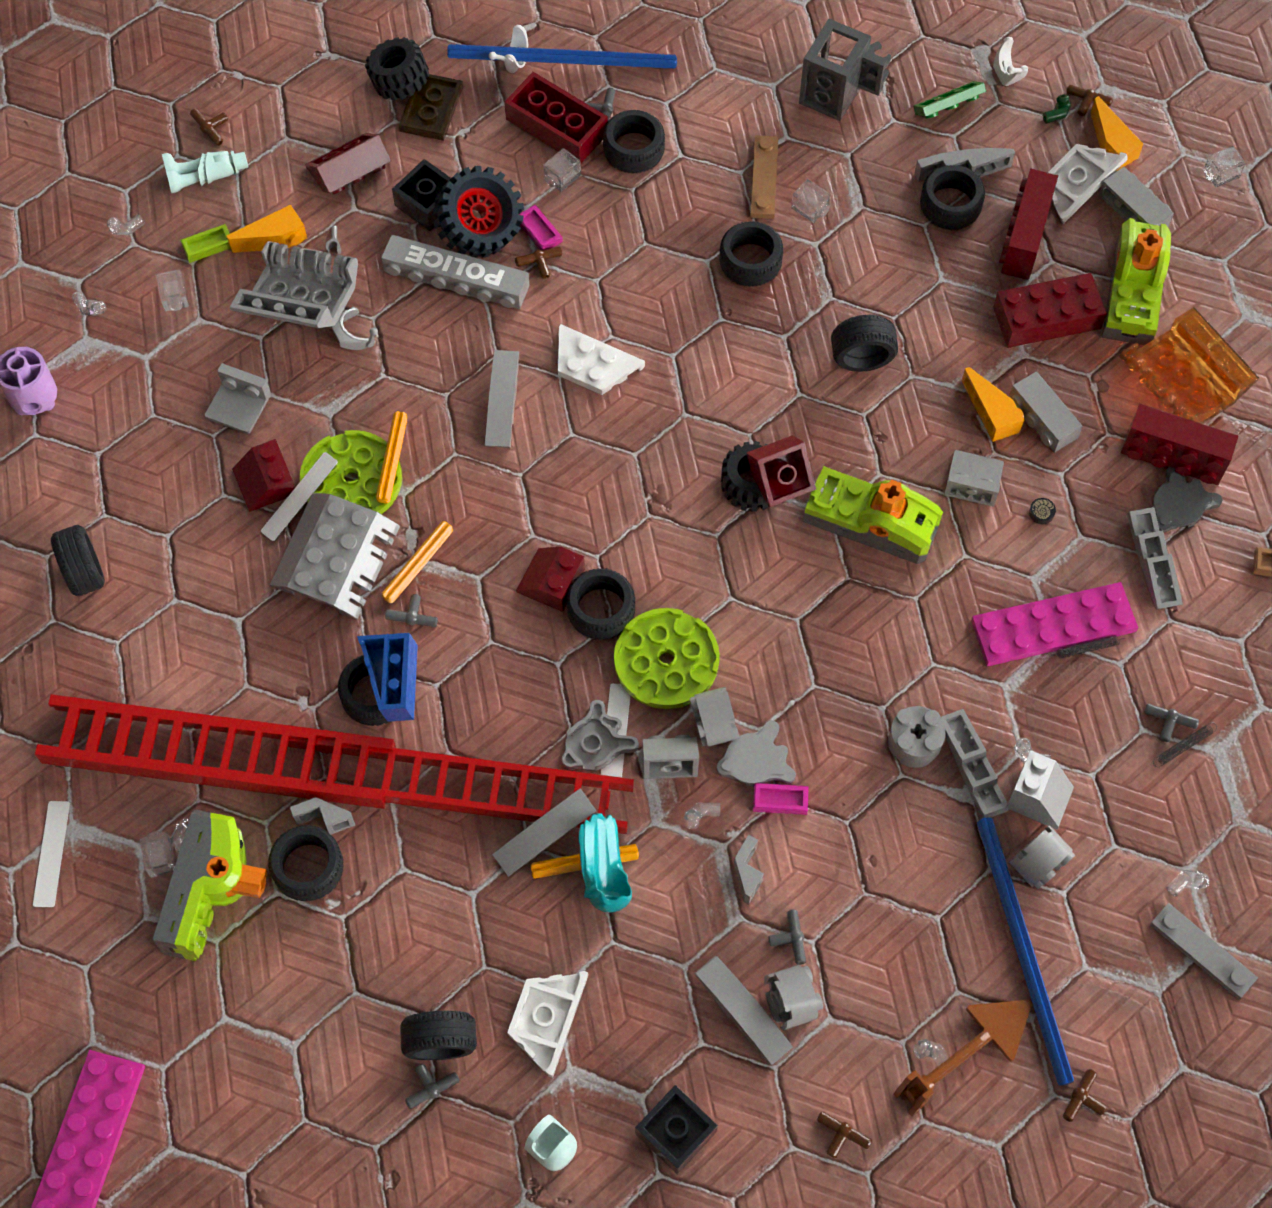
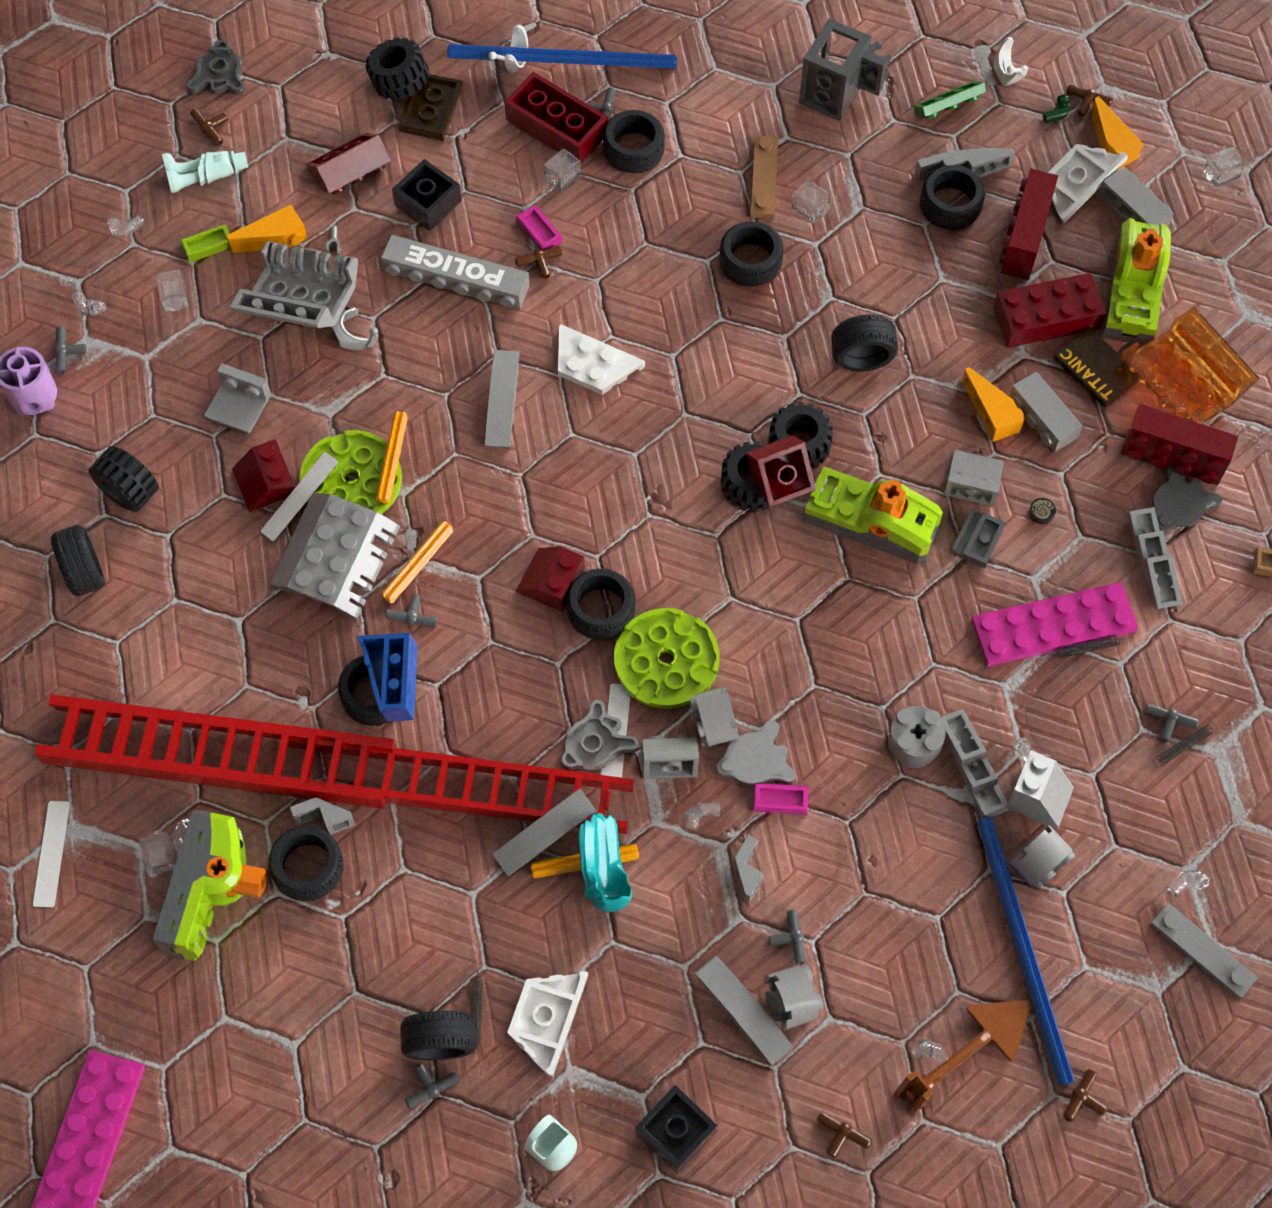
(62, 349): none -> dark grey piece
(123, 478): none -> black tyre
(218, 70): none -> dark grey tile
(475, 1006): none -> dark grey piece
(491, 191): black wheel -> none
(808, 420): none -> black tyre
(978, 537): none -> dark grey plate
(1096, 367): none -> dark brown tile

